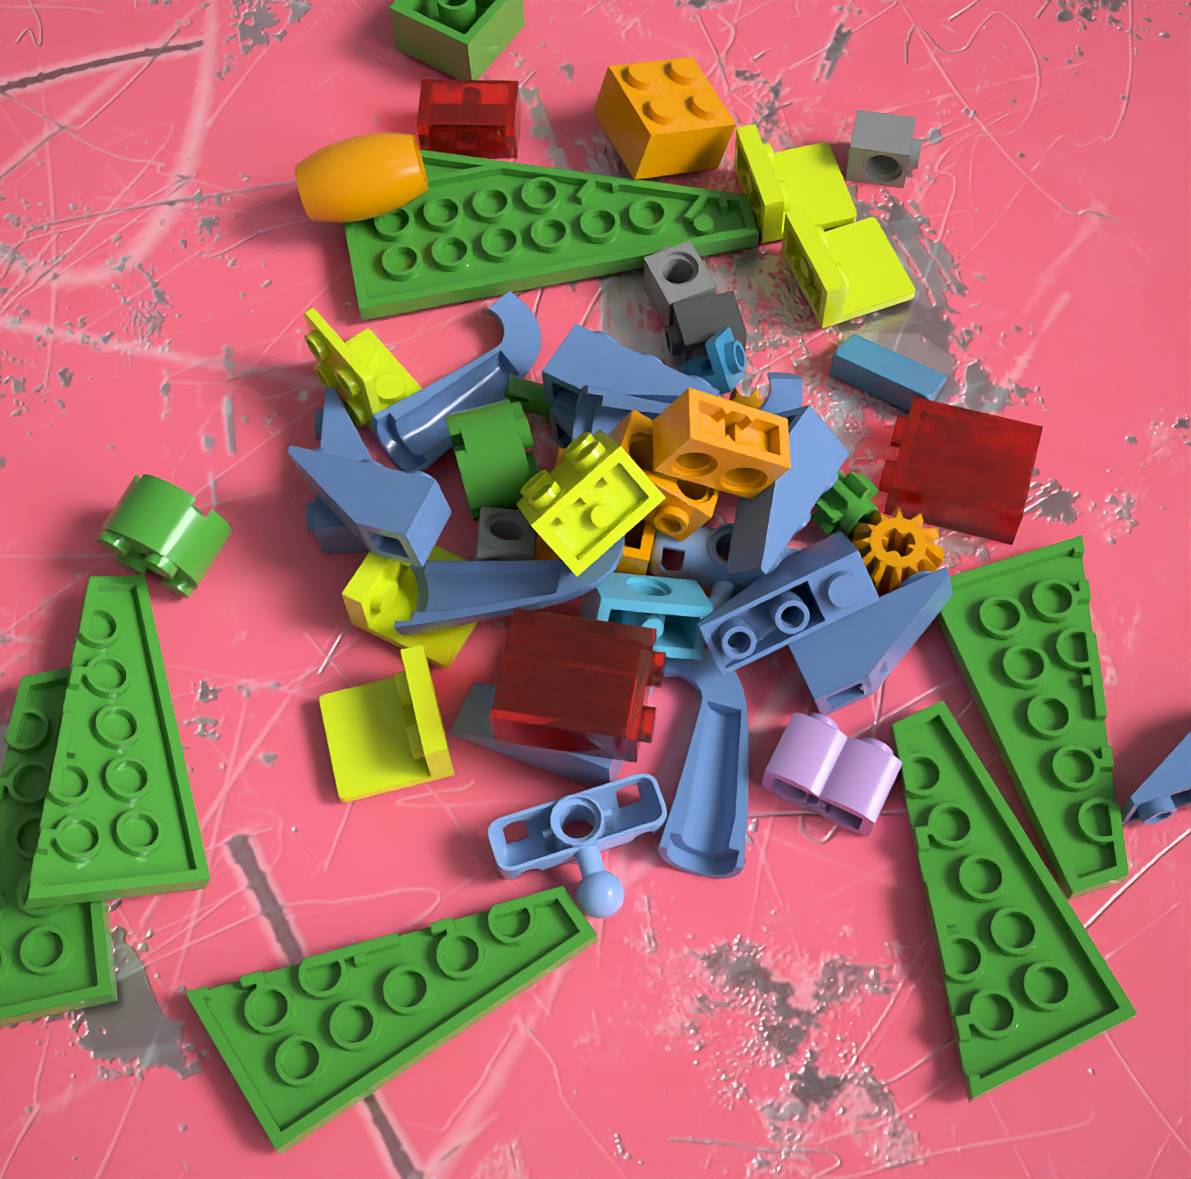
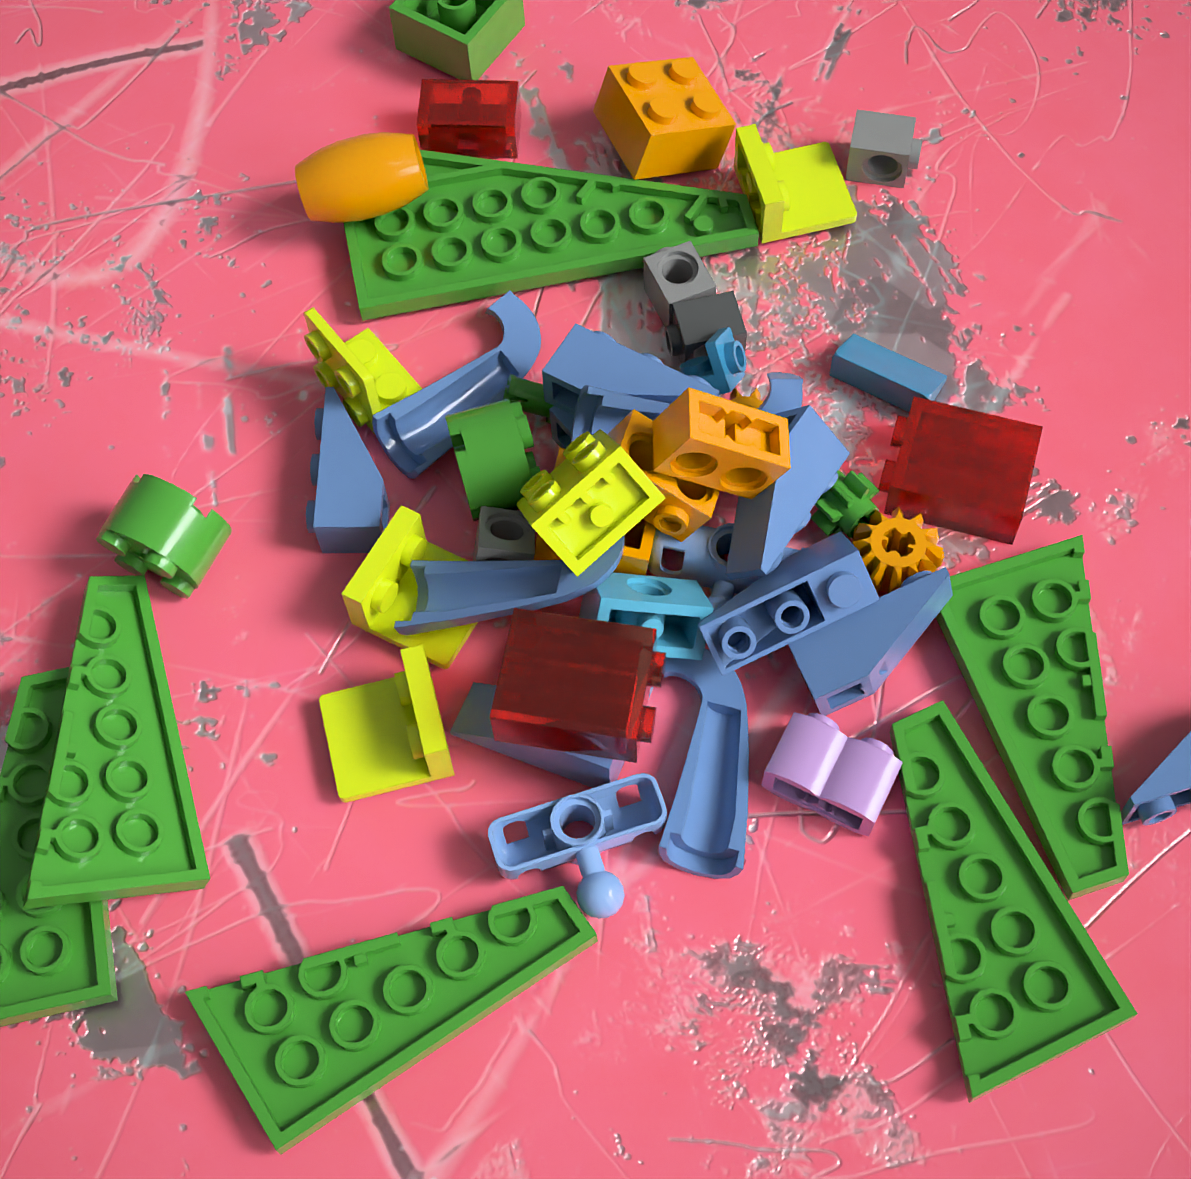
(385, 508): medium blue slope -> none
(845, 268): neon yellow bracket -> none

